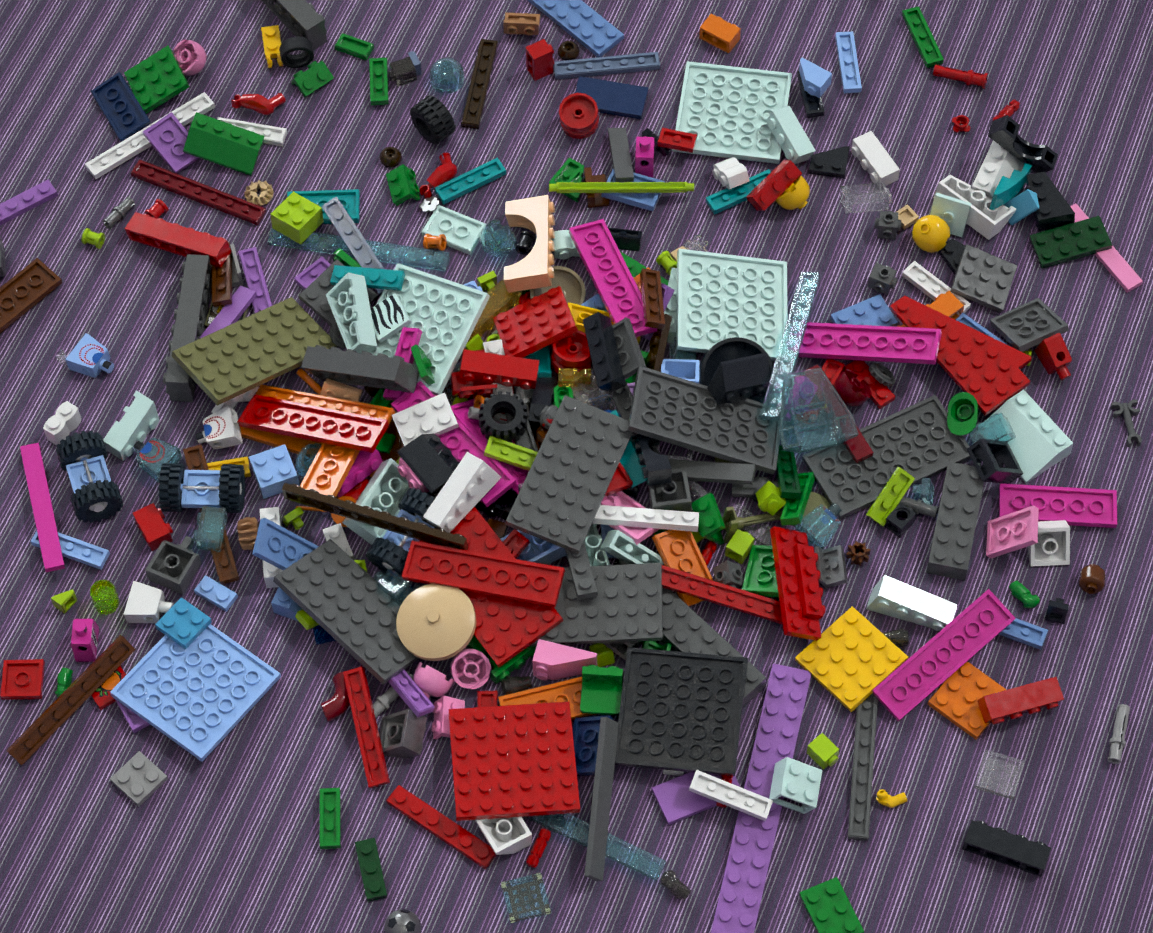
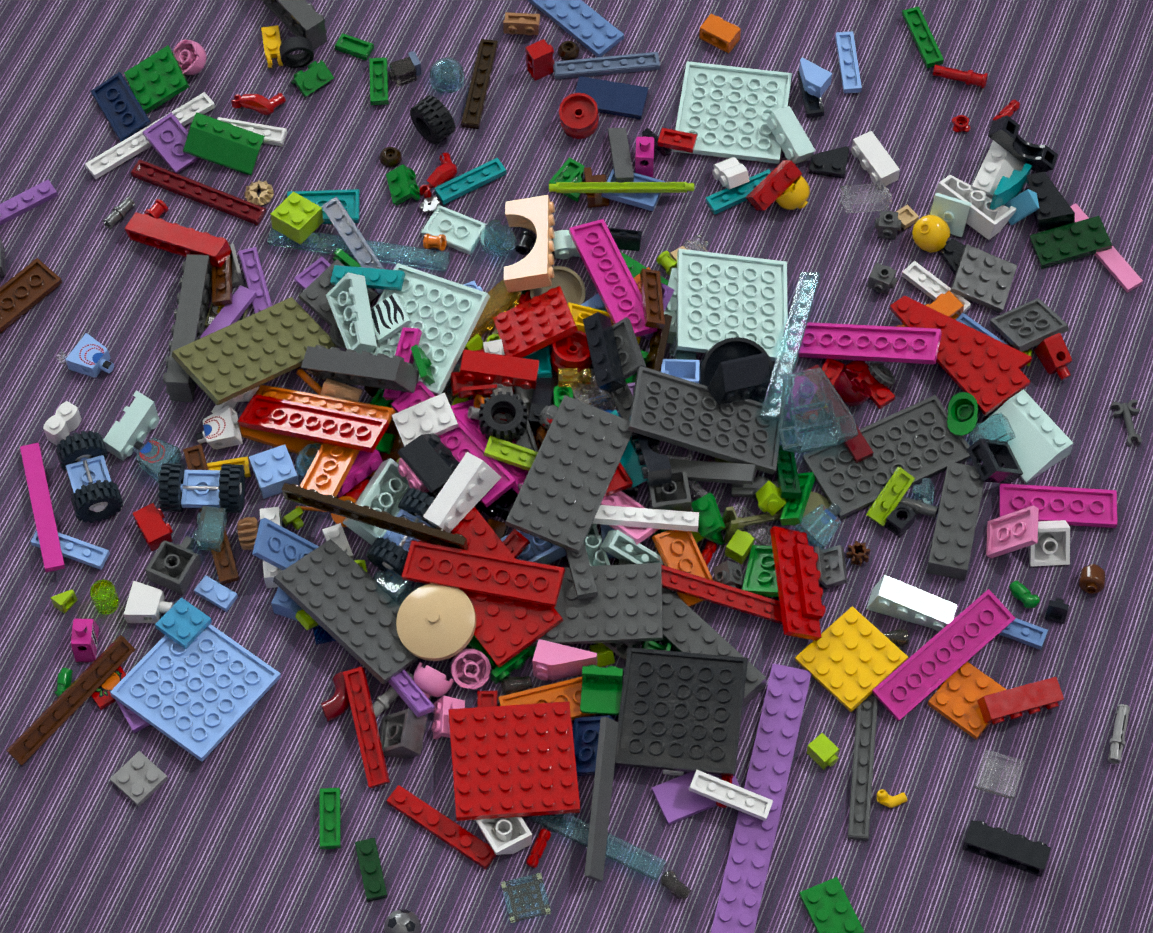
(22, 679): red plate -> none
(93, 238): lime bush -> none
(487, 281): lime tile -> none
(795, 782): light aqua piece -> none
(868, 312): medium blue plate -> none

